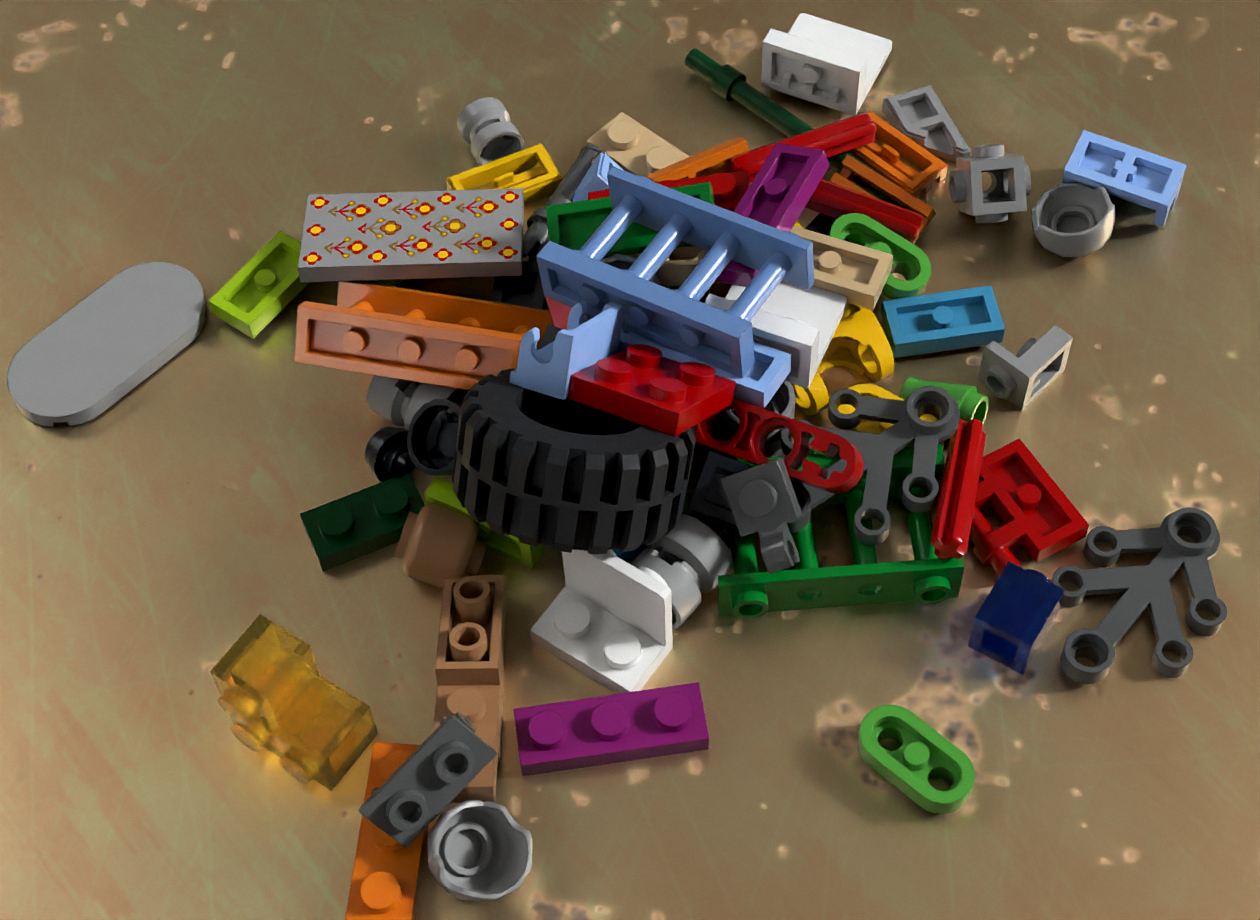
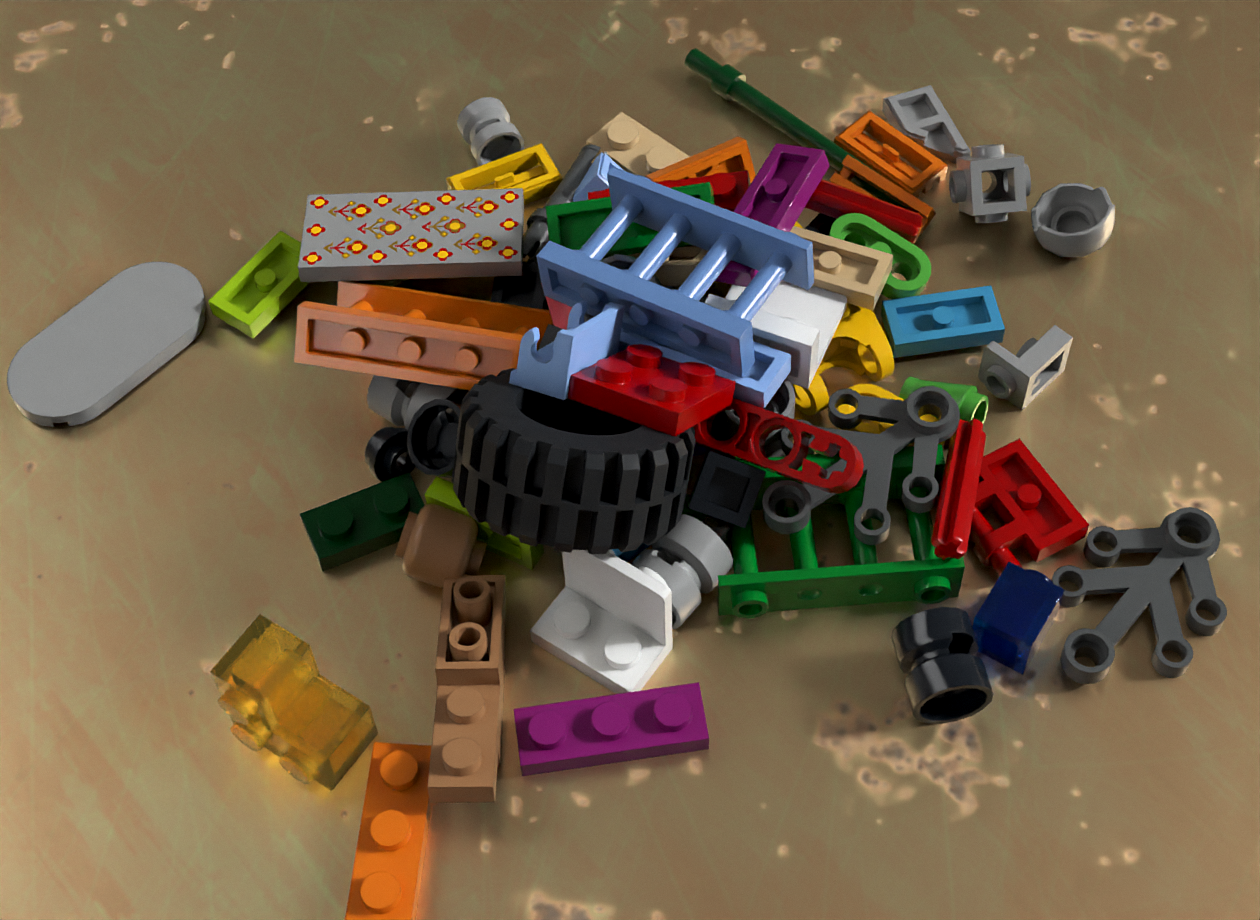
(428, 780): dark grey hinge -> none
(479, 851): light grey hair -> none
(764, 502): dark grey plate -> none
(823, 62): white bracket -> none
(831, 138): red axle -> none
(920, 758): bright green plate -> none
(941, 665): none -> black wheel
(1126, 173): light blue hinge -> none

